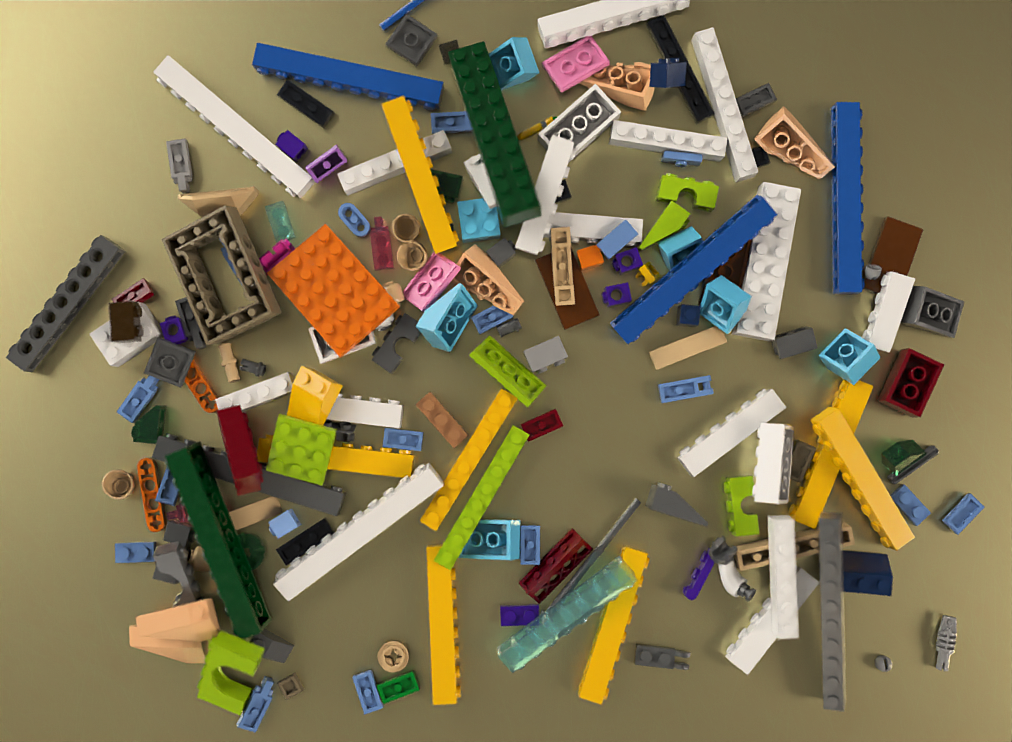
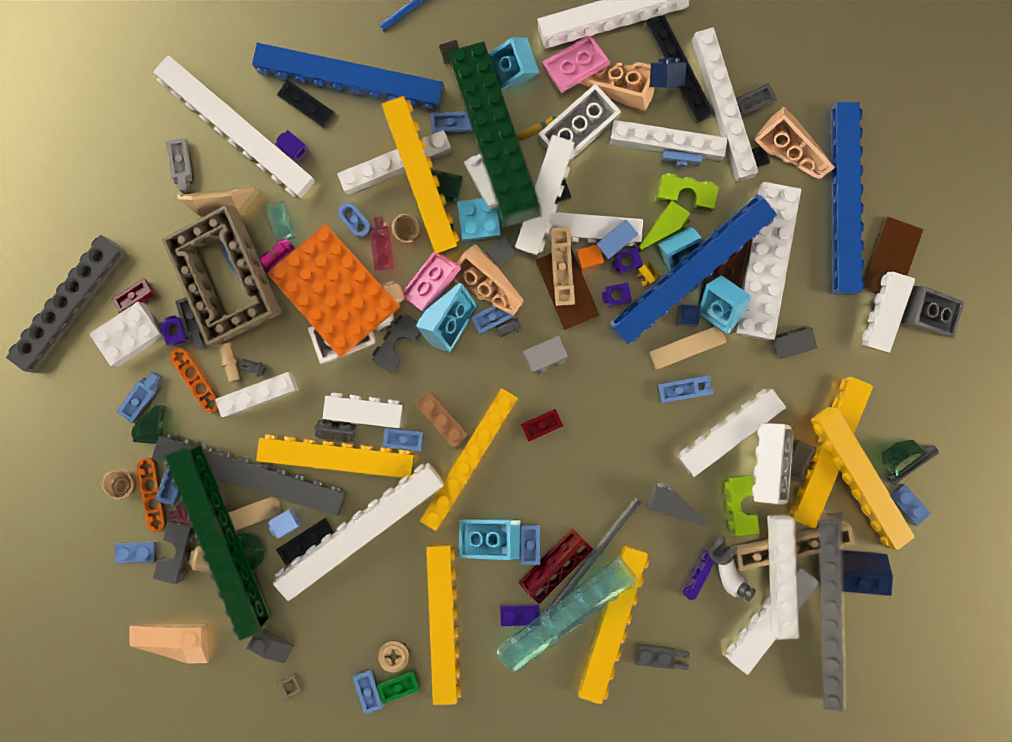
(125, 322): dark brown brick -> none
(169, 362): dark grey tile -> none
(172, 560): dark grey arch -> none
(186, 622): light nougat wedge -> none
(215, 685): lime arch -> none
(240, 450): dark red brick -> none
(256, 706): medium blue hinge -> none
(301, 449): lime plate -> none
(312, 396): yellow slope -> none
(326, 163): medium lavender brick -> none
(411, 40): dark grey tile -> none
(412, 256): tan hair -> none
(481, 497): lime plate -> none
(508, 370): lime plate -> none
(849, 356): medium azure brick -> none
(872, 271): light grey hinge -> none
(879, 663): light grey hinge -> none
(910, 382): dark red brick -> none
(946, 641): light grey hinge -> none
(963, 513): medium blue plate -> none

